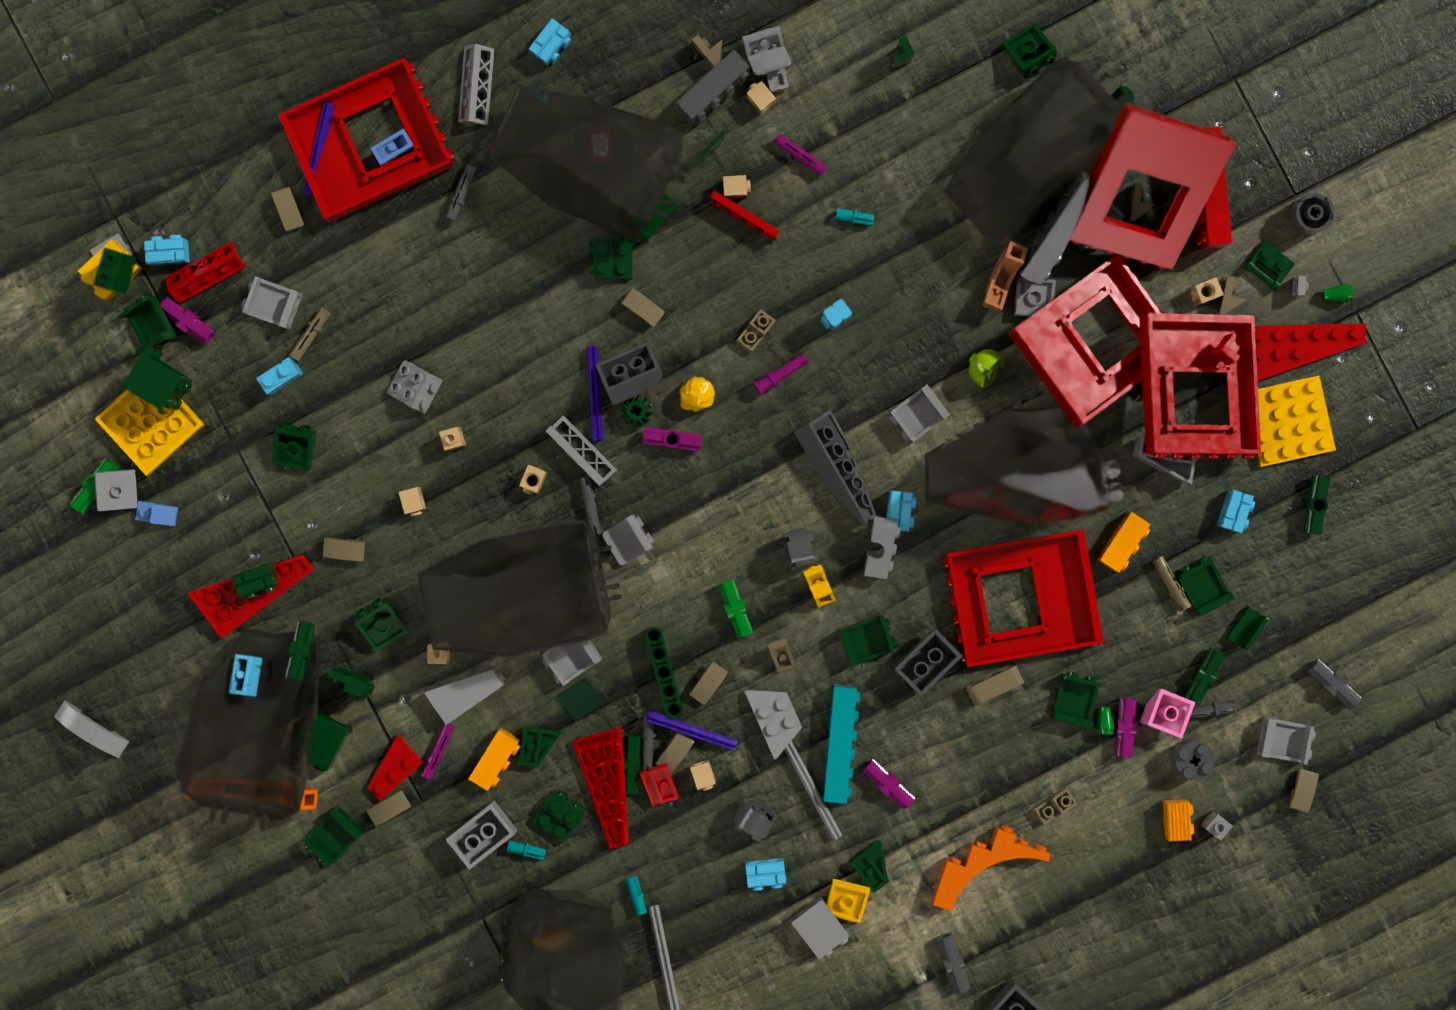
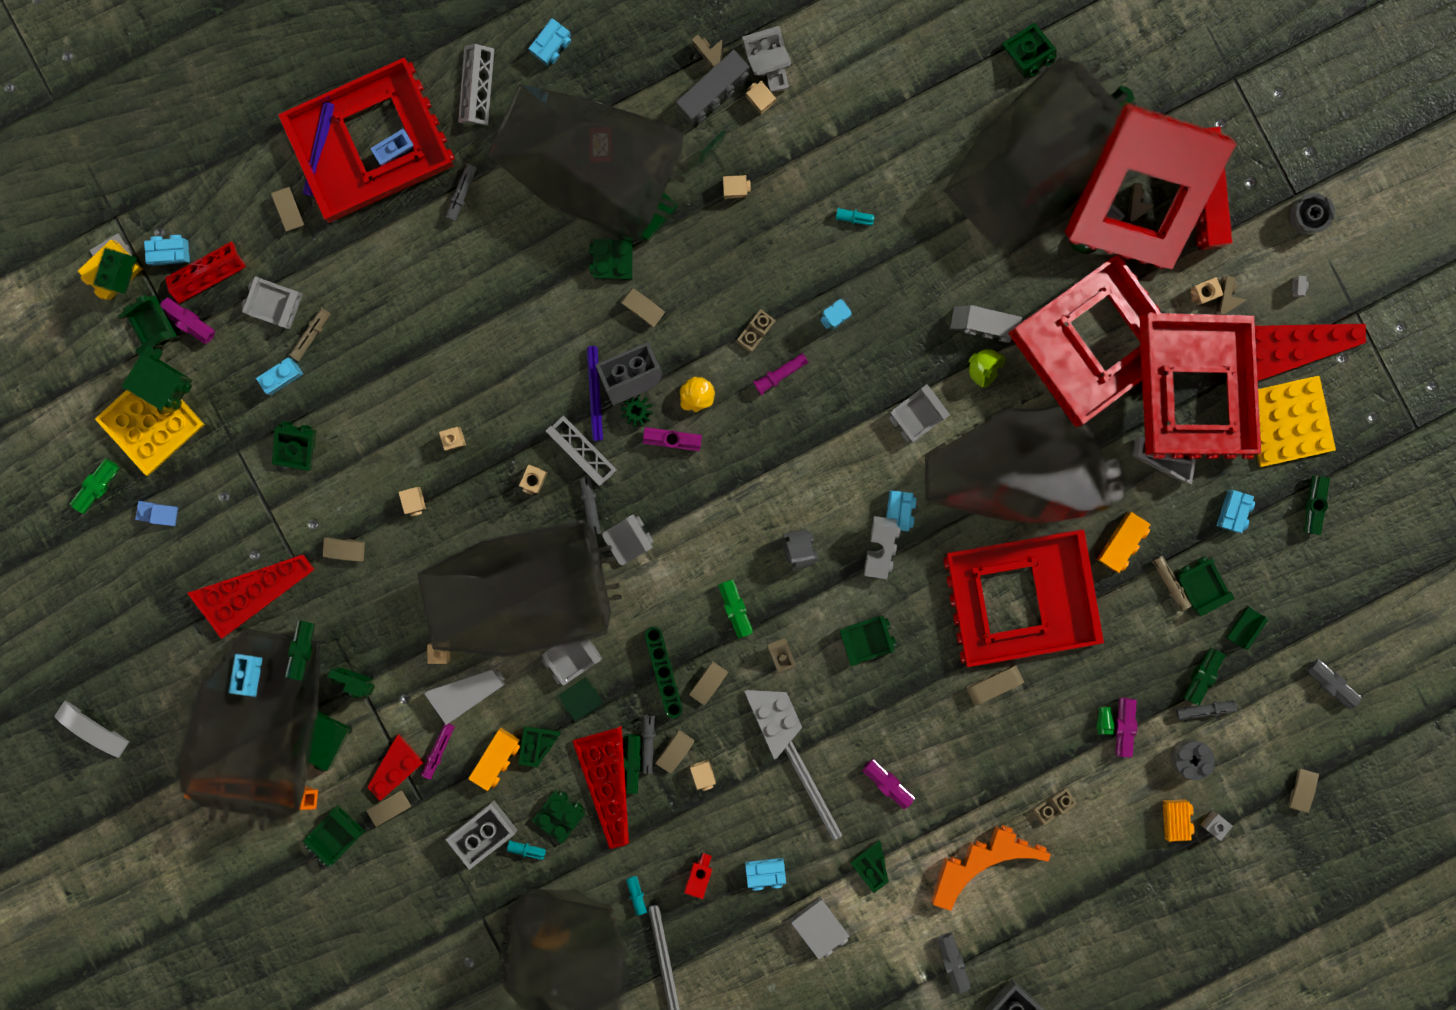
(115, 490): light grey plate -> none
(256, 580): dark green brick -> none
(380, 623): dark green plate -> none
(414, 386): light grey bracket -> none
(659, 784): red plate -> none
(691, 730): dark purple axle -> none
(697, 886): none -> red torso
(737, 211): red plate -> none
(754, 819): dark grey brick -> none
(819, 167): magenta pin -> none
(819, 585): yellow brick -> none
(831, 458): dark grey wedge -> none
(840, 744): teal brick -> none
(847, 900): yellow plate -> none
(905, 54): dark green panel -> none
(927, 661): dark grey brick -> none
(985, 322): none -> light grey wedge
(1003, 275): nougat arch -> none
(1032, 297): light grey plate -> none
(1050, 240): dark grey wedge -> none
(1076, 699): dark green panel -> none
(1167, 713): bright pink slope -> none
(1227, 350): red panel -> none
(1271, 260): dark green plate -> none
(1286, 740): light grey panel -> none
(1340, 293): green cone -> none

